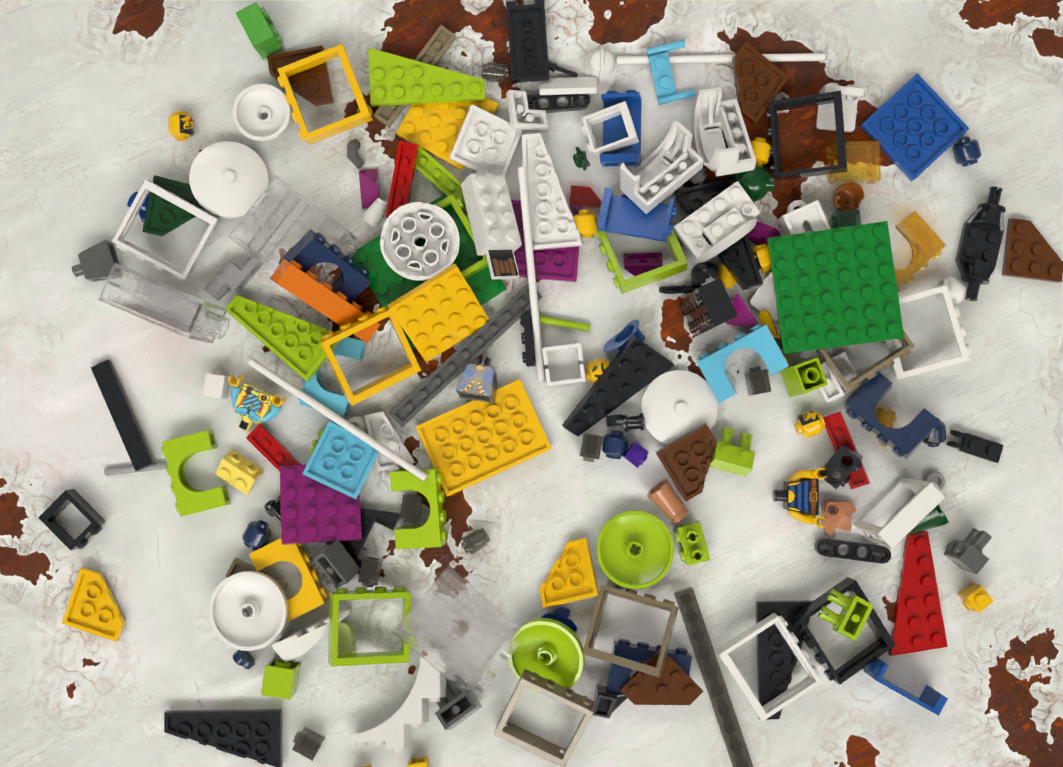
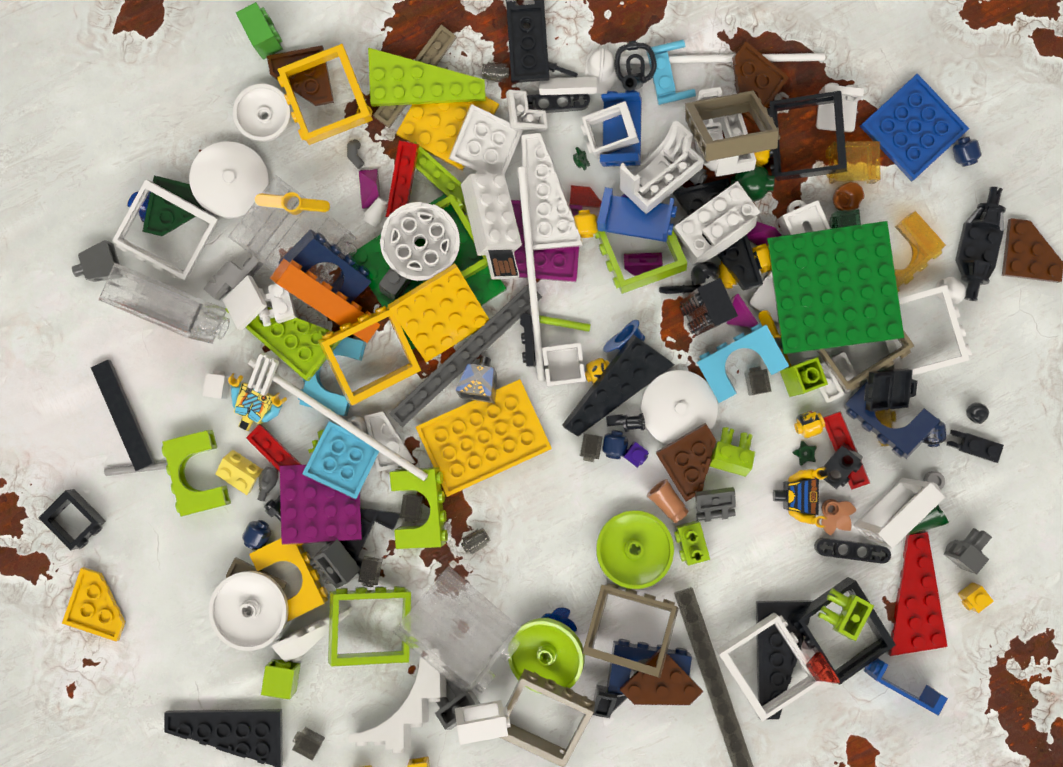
(181, 125): yellow head -> none
(243, 659): dark blue tile -> none
(244, 302): none -> white tile
(257, 386): none -> white tile
(267, 480): none -> dark grey piece
(281, 201): none -> yellow piece
(282, 305): none -> white plate
(346, 638): yellowish green leg -> none
(393, 285): none -> dark grey torso
(482, 722): none -> white window
(571, 576): yellow plate -> none
(635, 81): none -> black piece
(715, 500): none -> dark grey plate
(726, 106): none -> dark tan window
(805, 448): none -> dark green plate
(821, 669): none -> clear red tile
(889, 389): none -> black piece
(977, 412): none -> black piece

